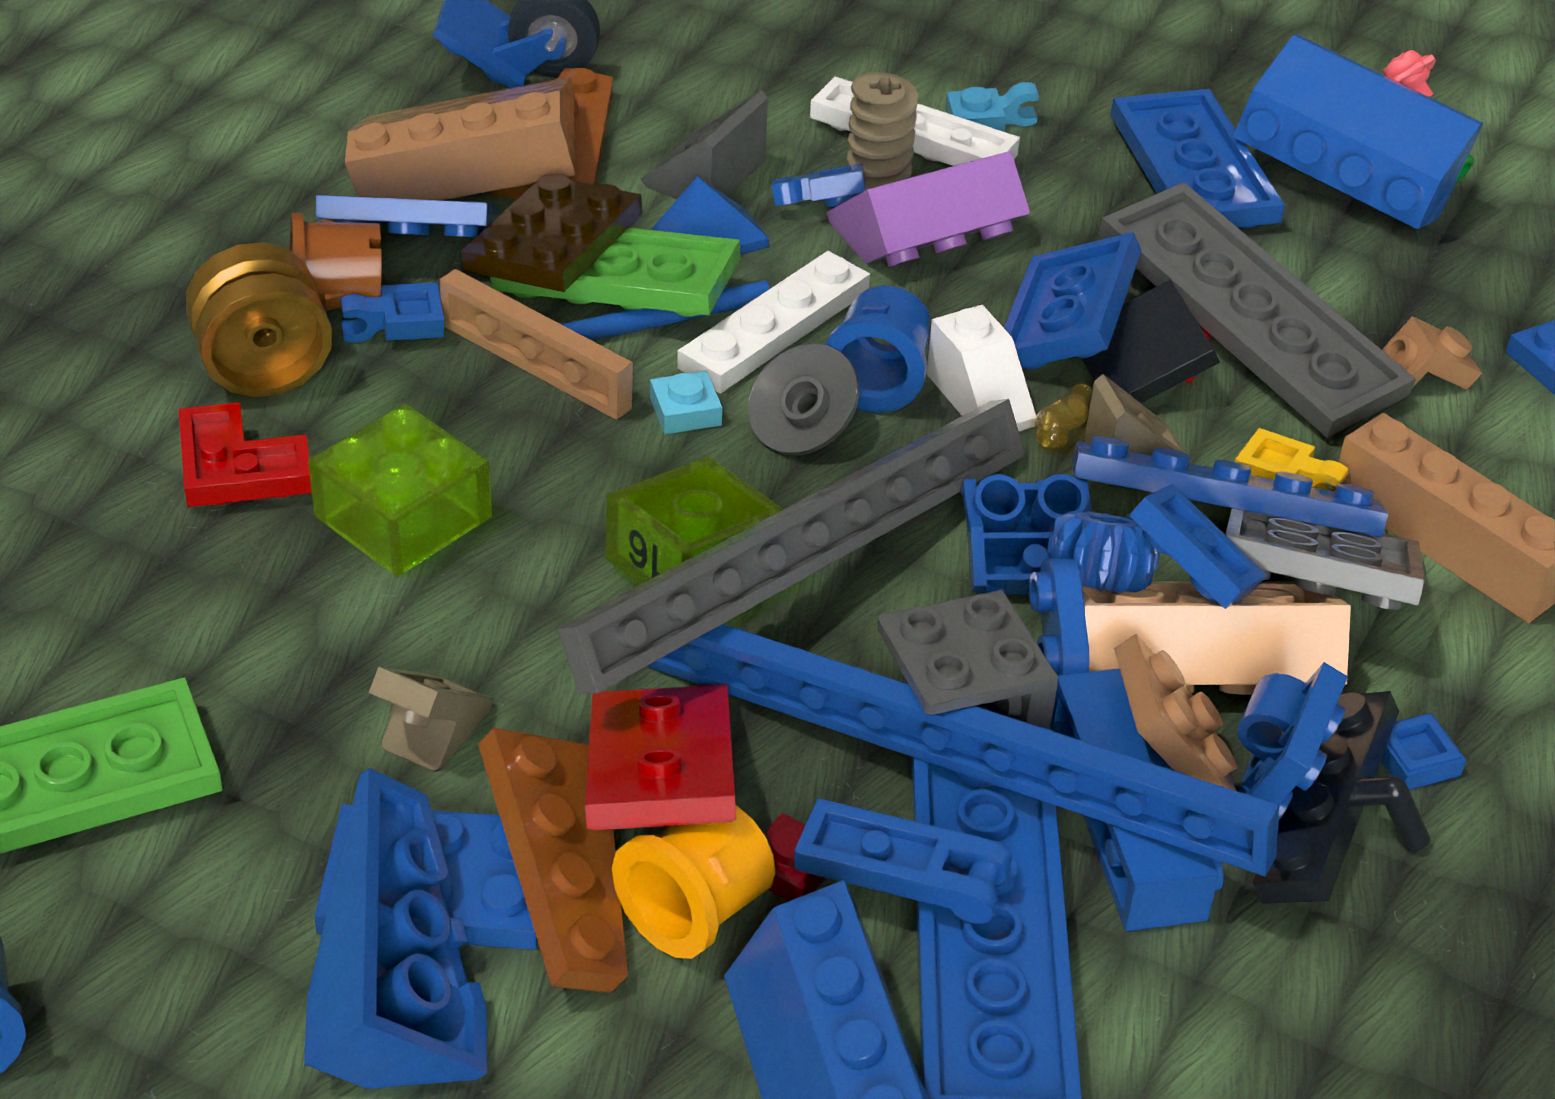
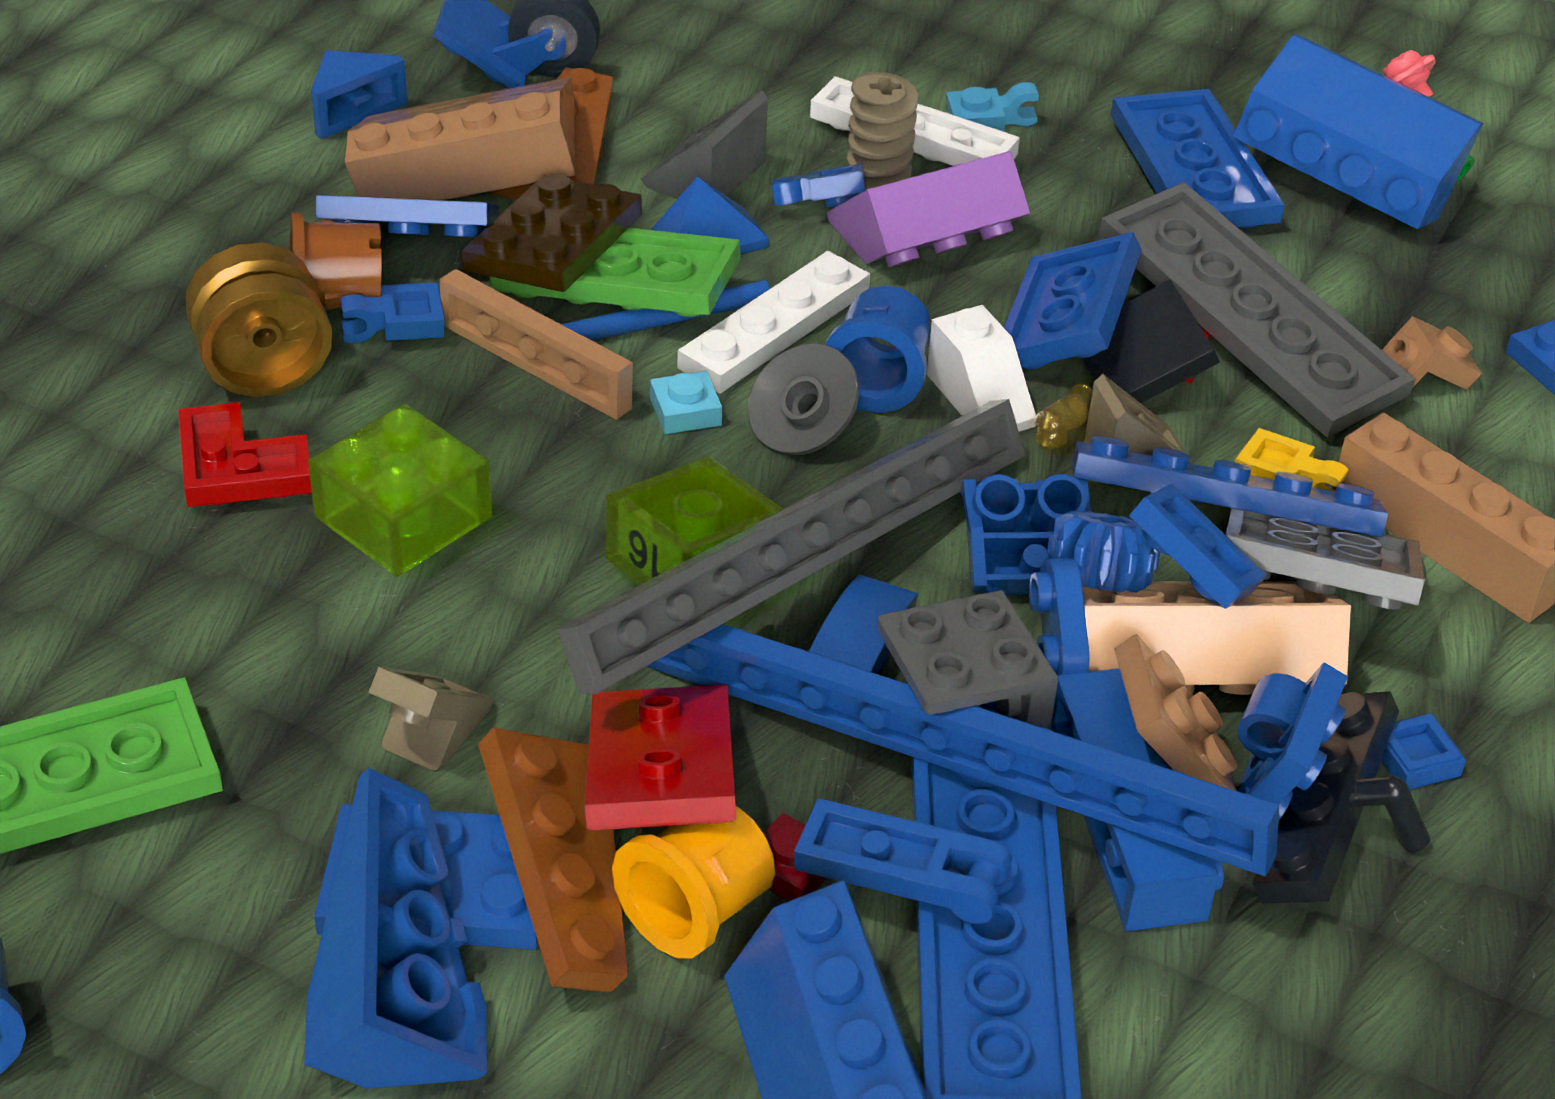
(354, 87): none -> blue slope
(851, 626): none -> blue slope

